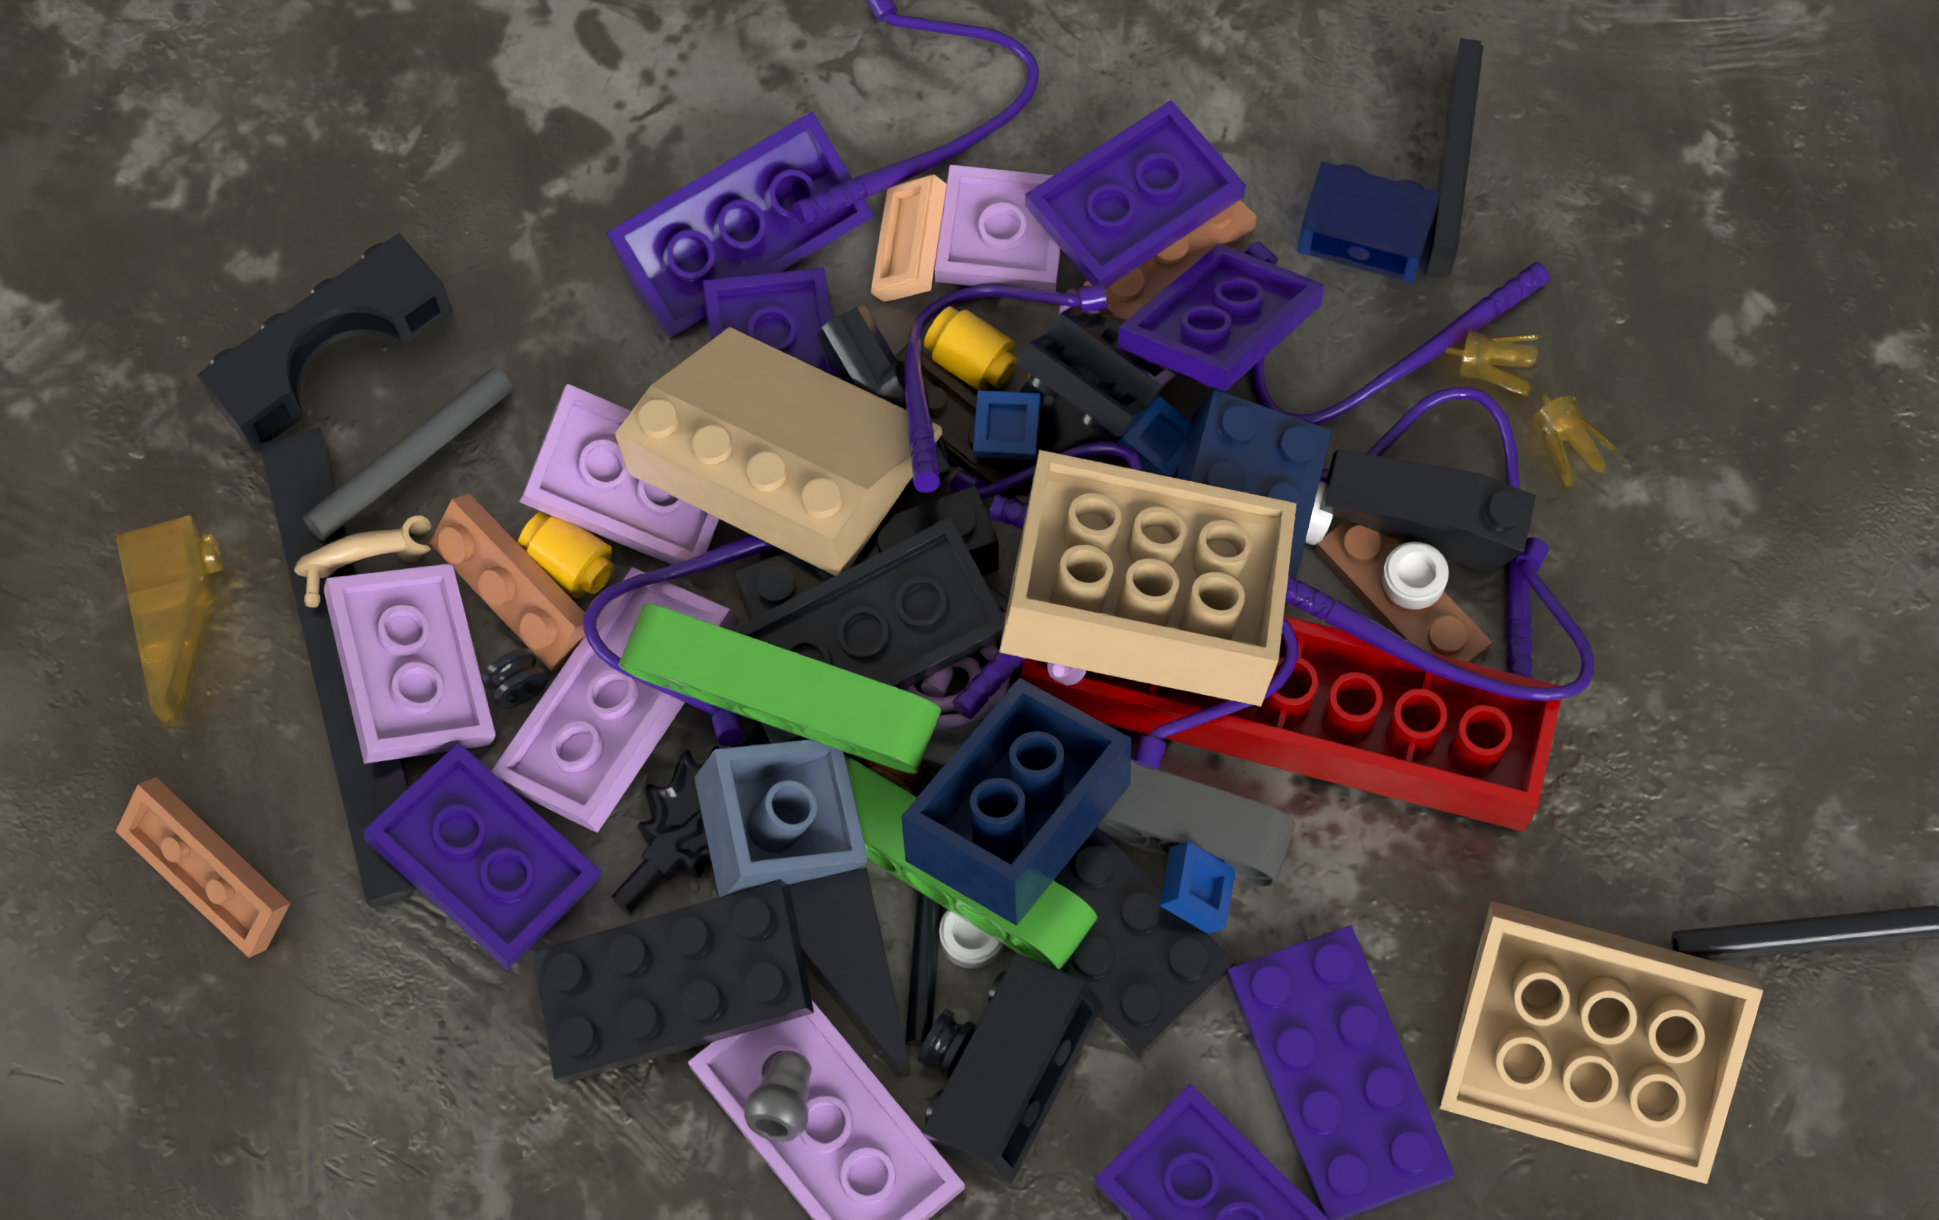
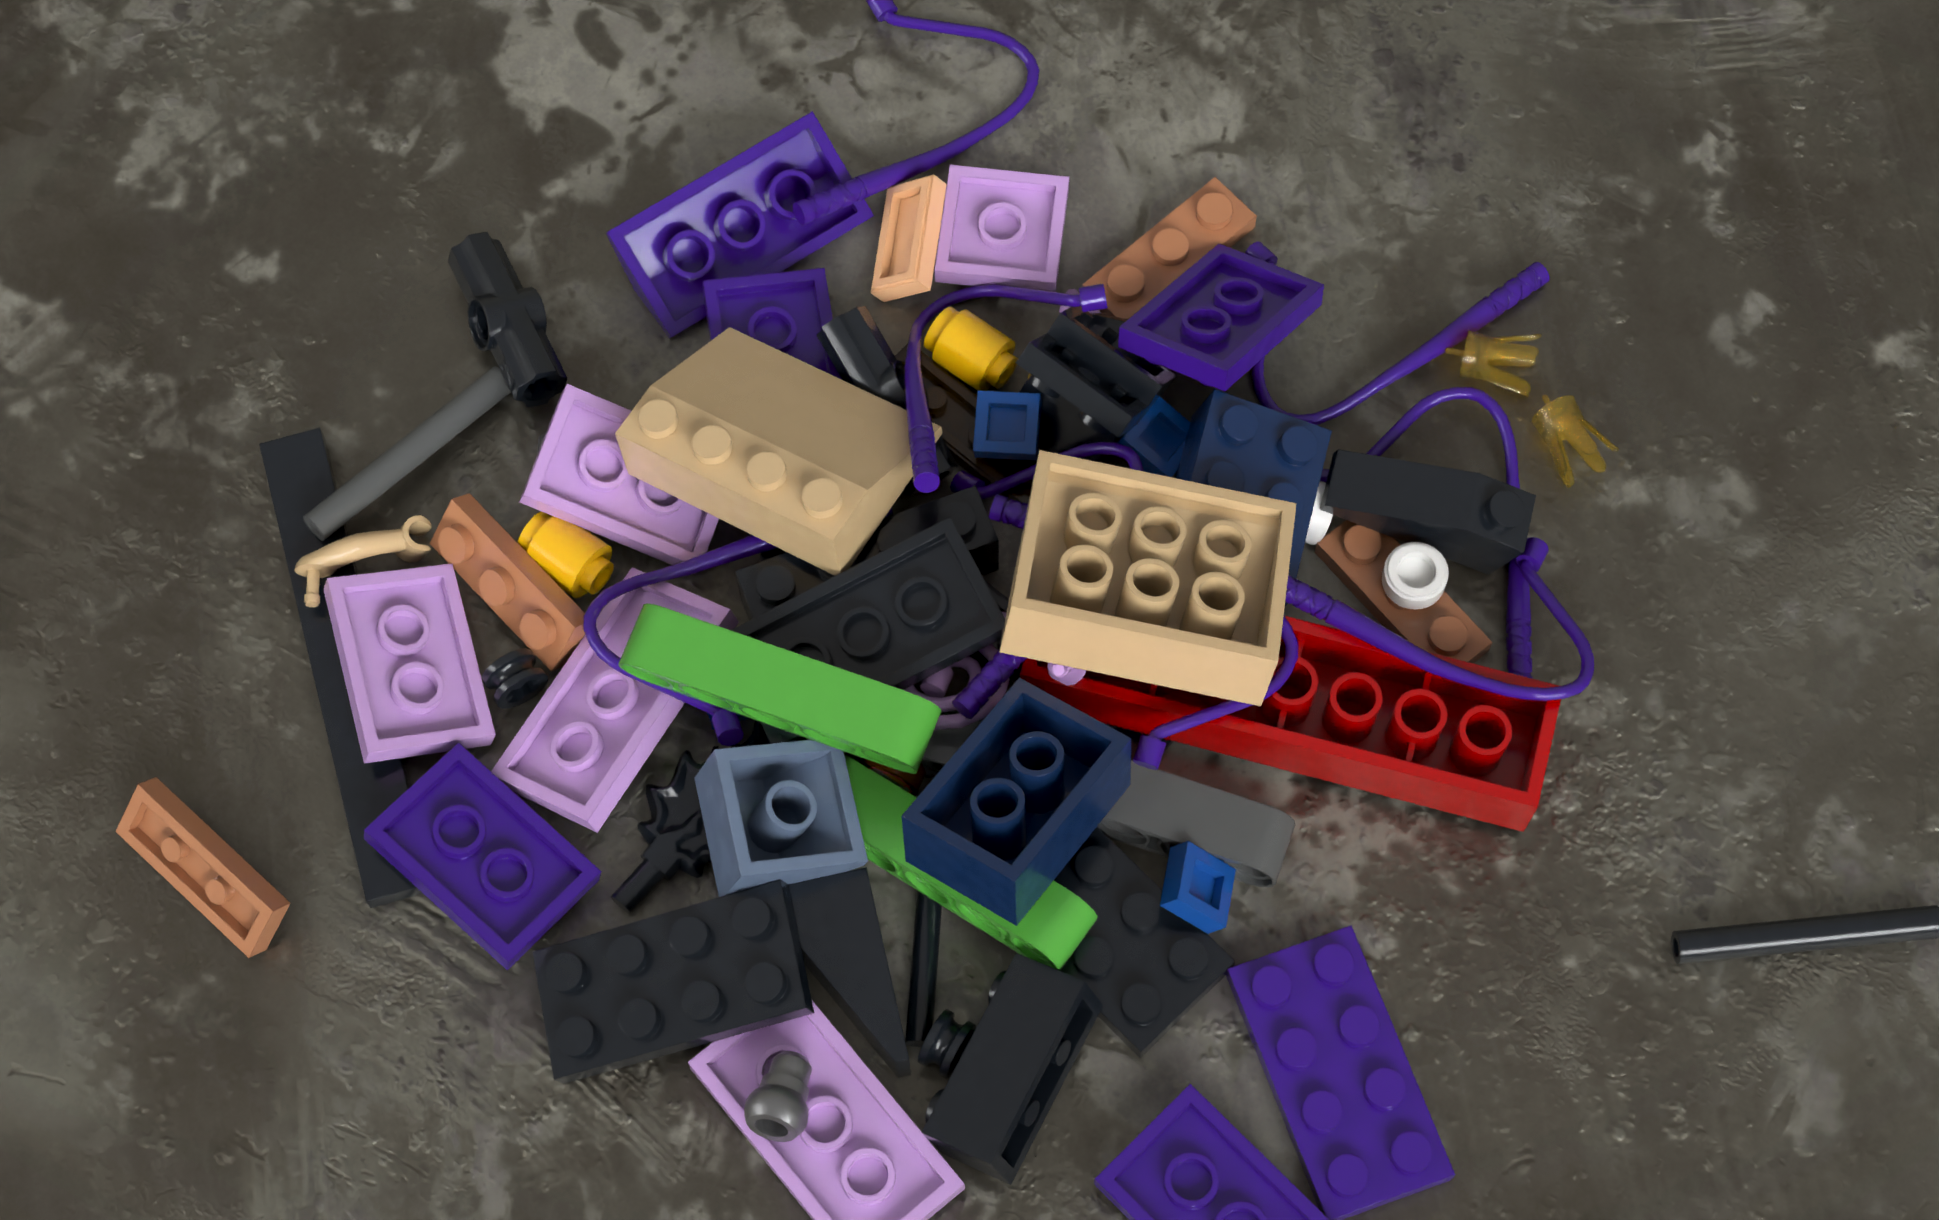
(171, 606): clear yellow slope -> none
(381, 295): black arch -> none
(507, 319): none -> black piece
(967, 944): white tile -> none
(1135, 195): dark purple plate -> none
(1367, 221): clear blue brick -> none
(1455, 158): black tile -> none
(1600, 1042): tan slope -> none

